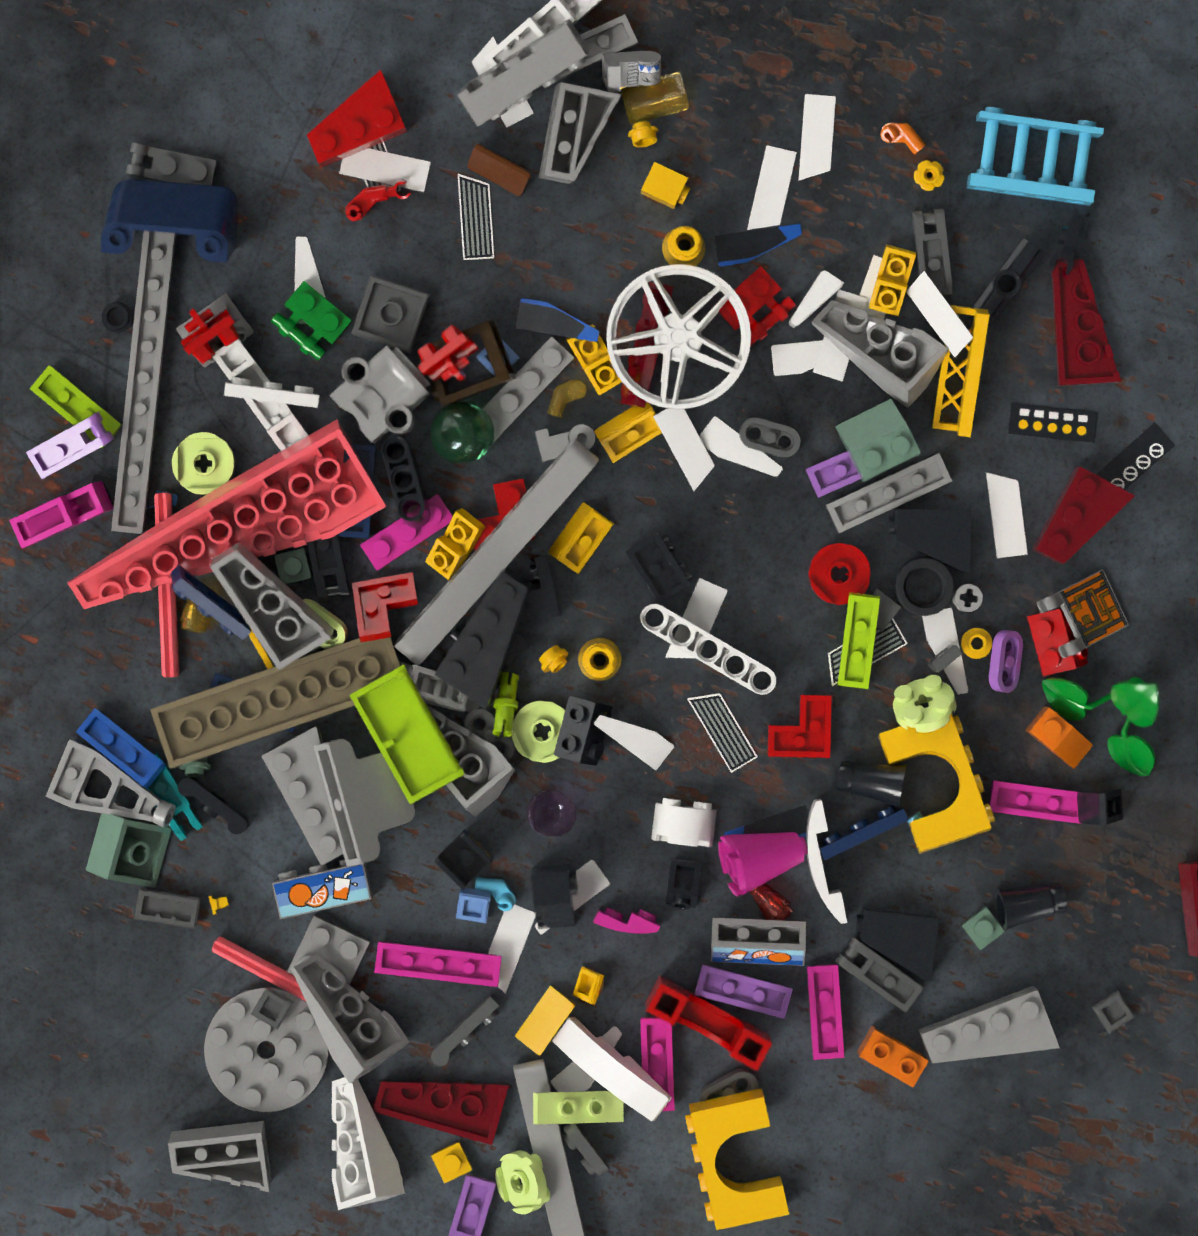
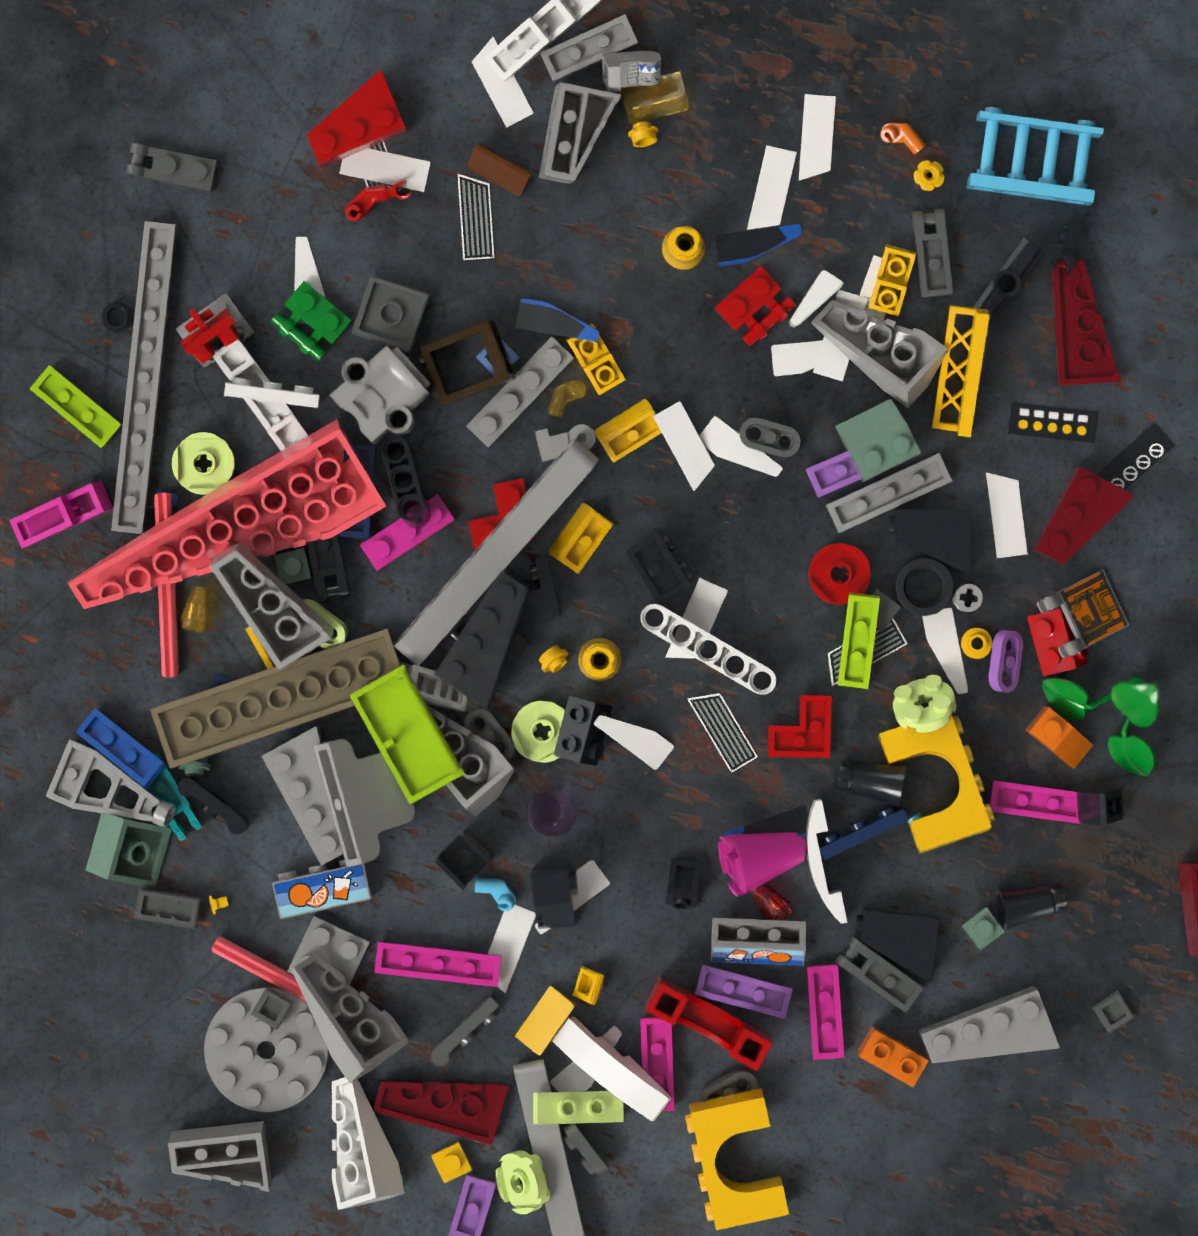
(69, 446): plate -> none
(172, 208): dark blue windscreen -> none
(209, 602): dark blue plate -> none
(376, 597): plate -> none
(449, 359): red hips -> none
(456, 543): yellow slope -> none
(462, 432): clear green cylinder -> none
(473, 905): medium blue tile -> none
(505, 705): lime pin -> none
(523, 72): light grey wedge -> none
(637, 922): dark pink slope -> none
(642, 366): dark red plate -> none
(665, 186): yellow brick -> none
(678, 336): white wheel -> none
(684, 824): white cylinder -> none
(939, 314): white sticker -> none
(944, 658): dark grey tile -> none

